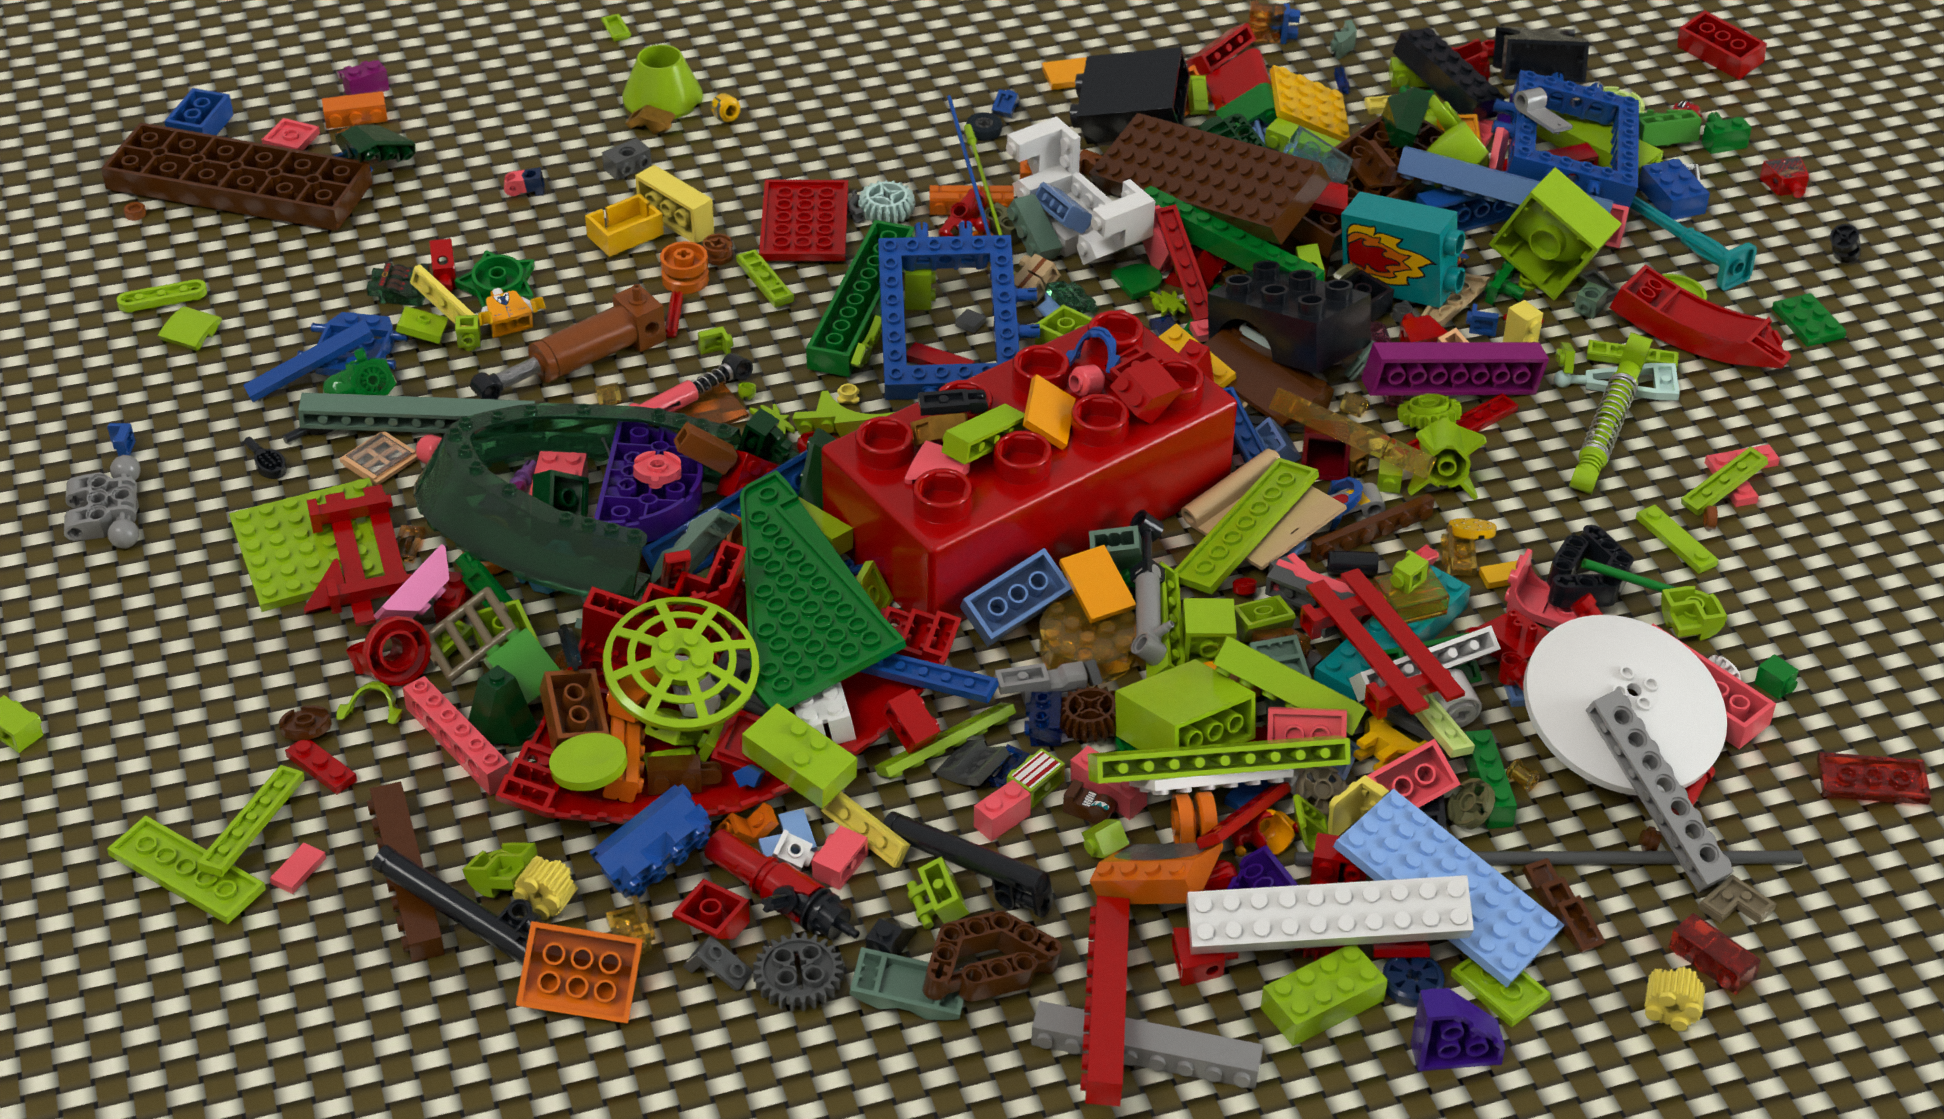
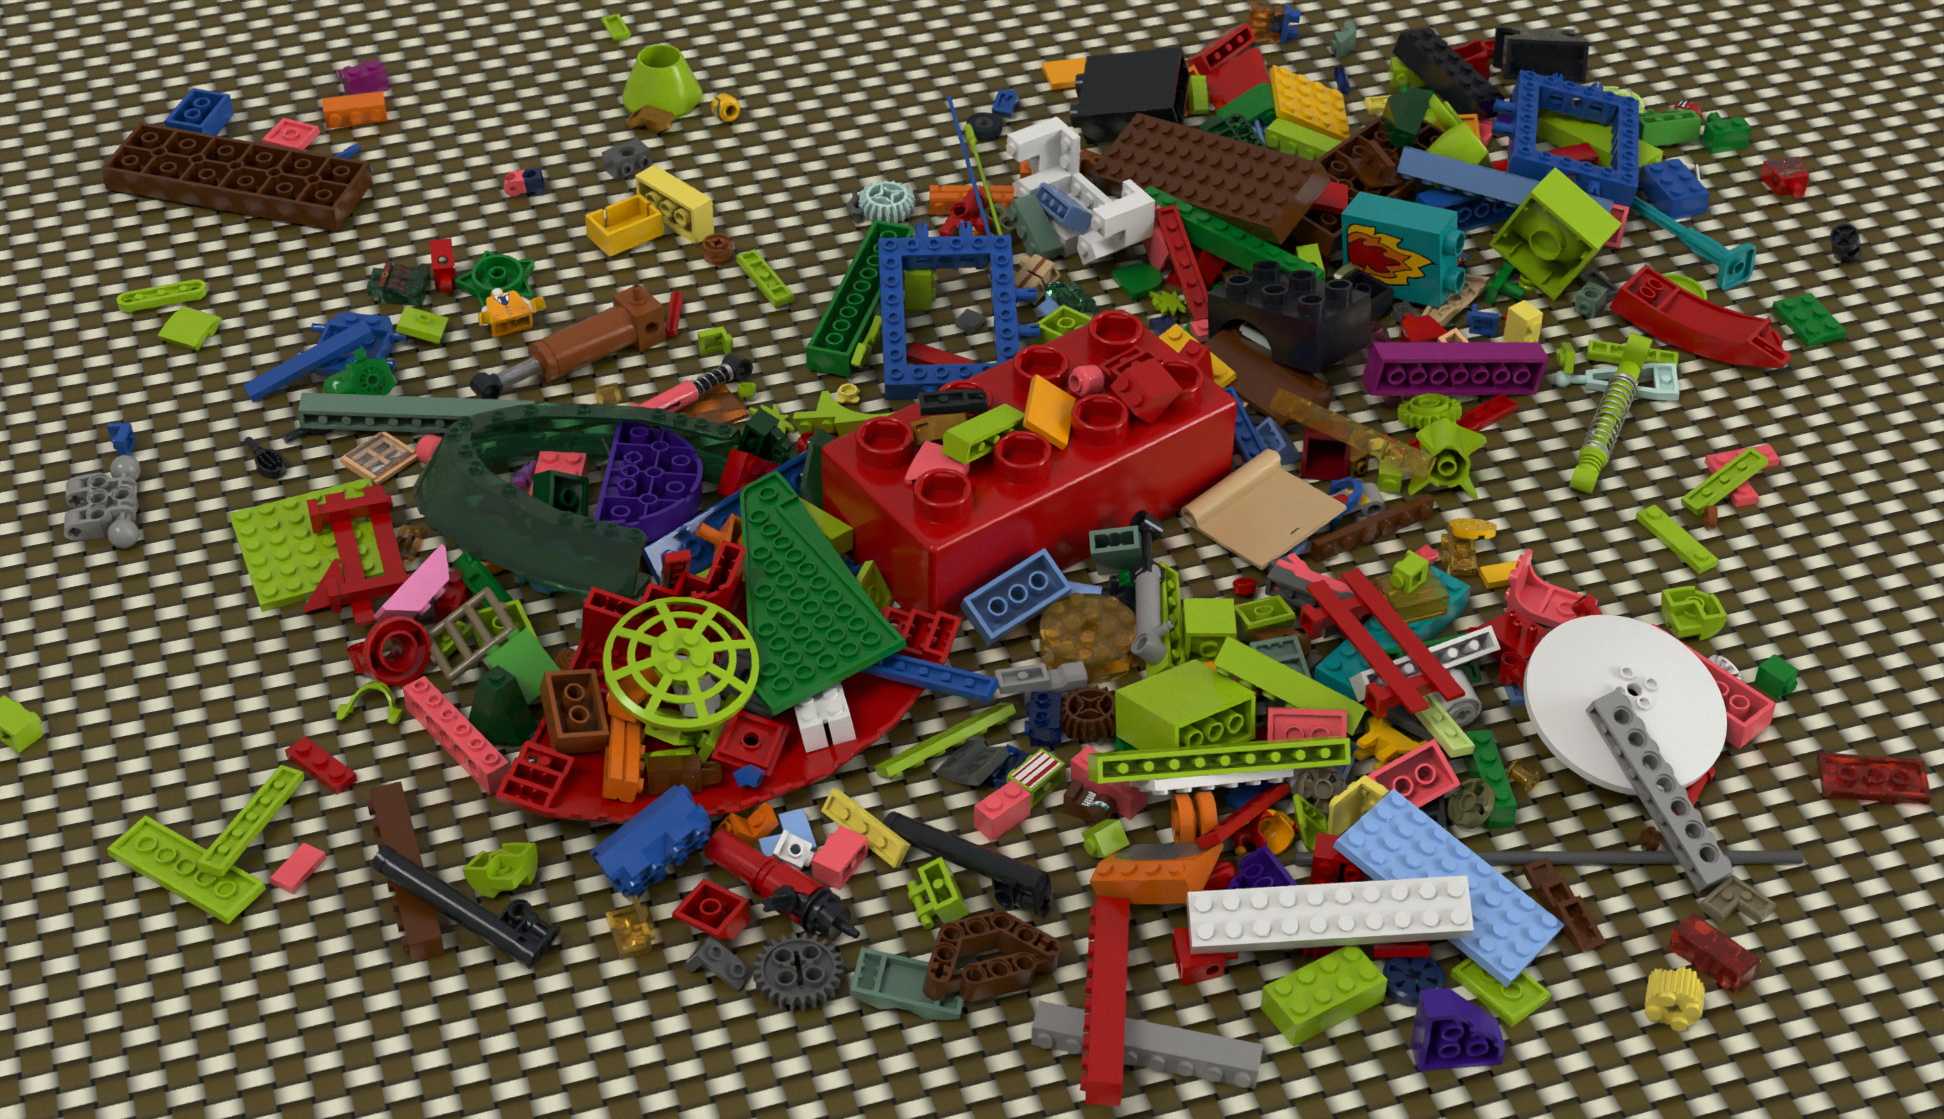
(134, 211): dark orange tile -> none
(305, 724): reddish brown tile -> none
(372, 141): dark green brick -> none
(438, 294): light yellow tile -> none
(468, 336): lime brick -> none
(545, 886): light yellow brick -> none
(570, 647): black axle -> none
(579, 972): orange slope -> none
(588, 761): lime piece -> none
(657, 469): coral plate -> none
(684, 267): orange wheel -> none
(701, 538): sand green slope -> none
(705, 448): dark orange brick -> none
(799, 755): lime brick -> none
(804, 220): red plate -> none
(890, 936): black slope -> none
(911, 720): red brick -> none
(1093, 673): dark grey tile -> none
(1097, 584): light orange tile -> none
(1109, 340): blue helmet -> none
(1245, 525): lime plate -> none
(1309, 146): clear light blue slope -> none
(1345, 561): black pin -> none
(1354, 404): clear yellow slope -> none
(1358, 364): sand green axle -> none
(1499, 149): coral tile -> none
(1533, 104): light grey door -> none
(1595, 546): black piece -> none
(1624, 576): green piece -> none
(1721, 45): red brick -> none

